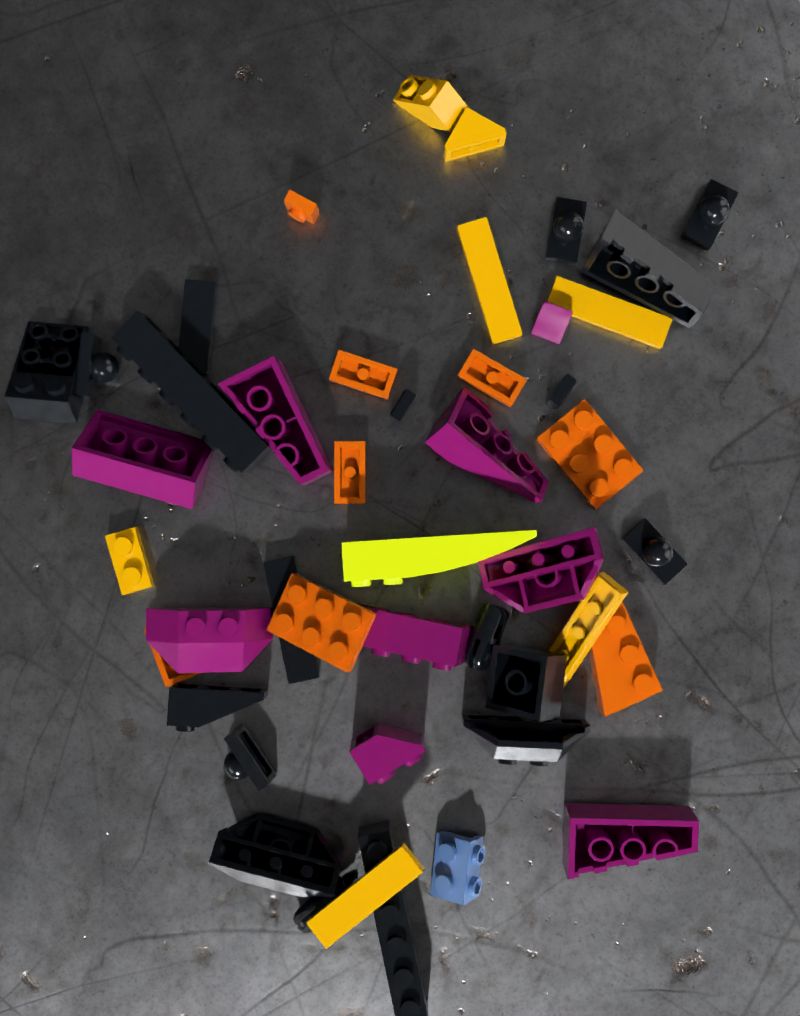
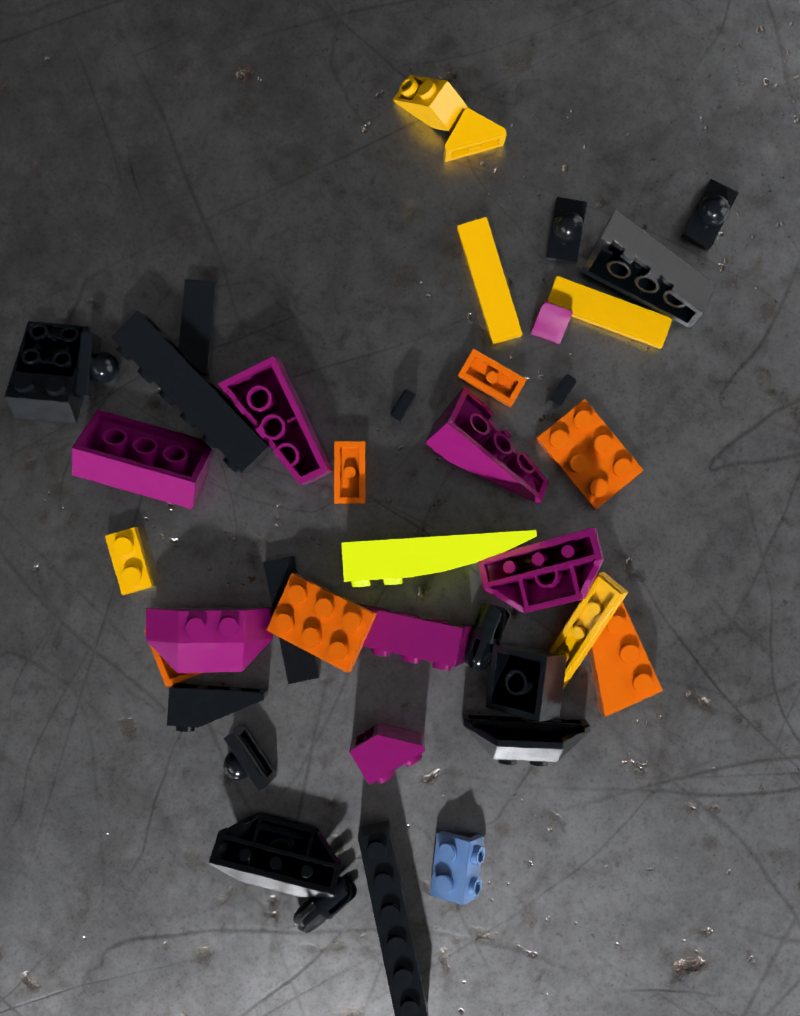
(301, 207): orange plate -> none
(363, 374): orange plate -> none
(365, 895): yellow tile -> none
(624, 834): magenta wedge -> none
(654, 551): black tile -> none

